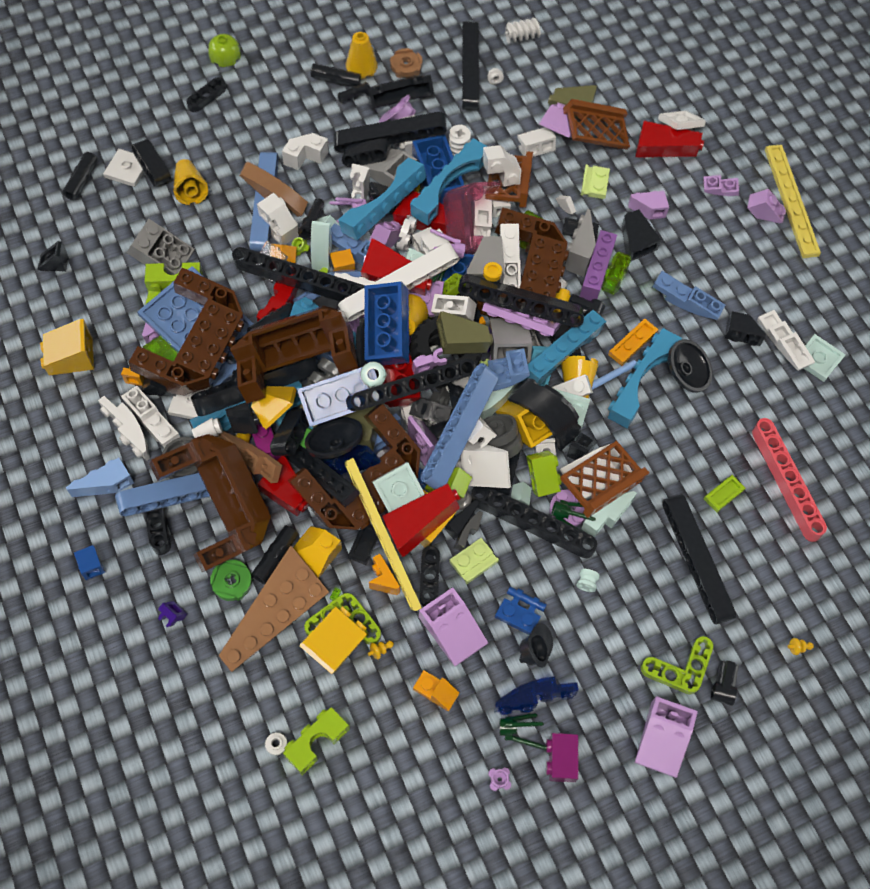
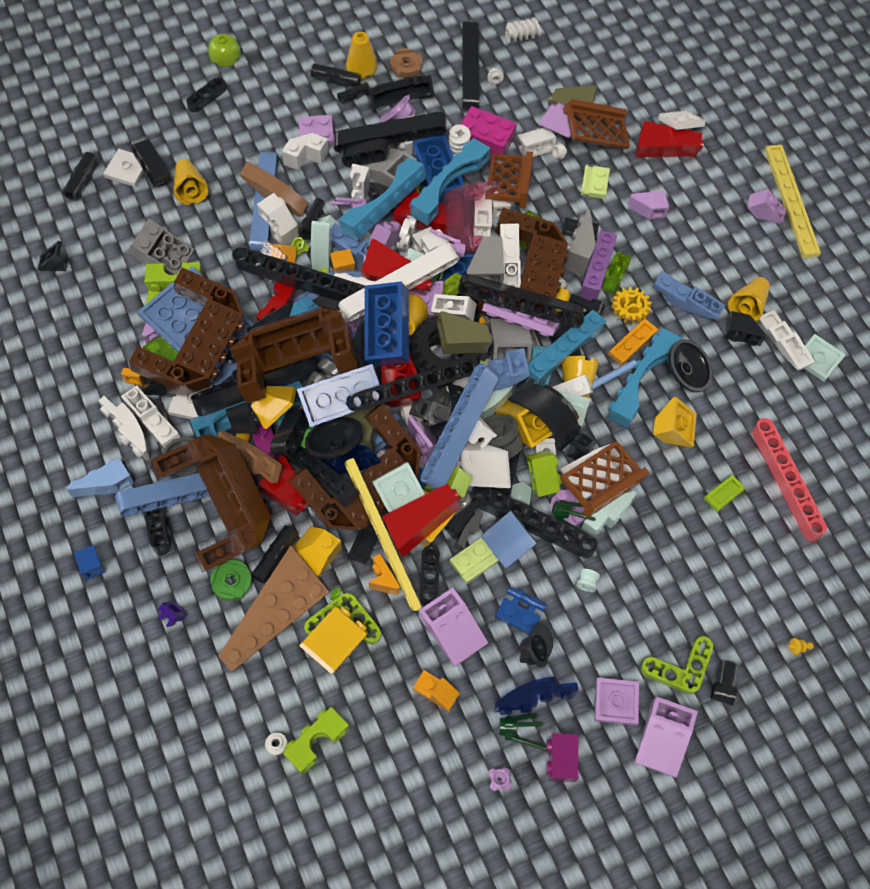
(67, 349): yellow slope -> none
(210, 427): white cone -> none
(318, 125): none -> lavender plate
(372, 383): light aqua piece -> none
(376, 650): yellow hair -> none
(424, 363): lavender plate -> none
(490, 130): none -> dark pink brick
(492, 271): yellow tile -> none
(499, 161): white brick -> none
(508, 539): none -> medium blue slope
(559, 151): none -> white plate
(566, 204): white tile -> none
(617, 701): none -> lavender plate
(630, 306): none -> yellow gear
(638, 235): black slope -> none
(676, 424): none -> yellow slope
(699, 559): black beam -> none
(721, 187): lavender slope -> none
(751, 298): none -> yellow cone

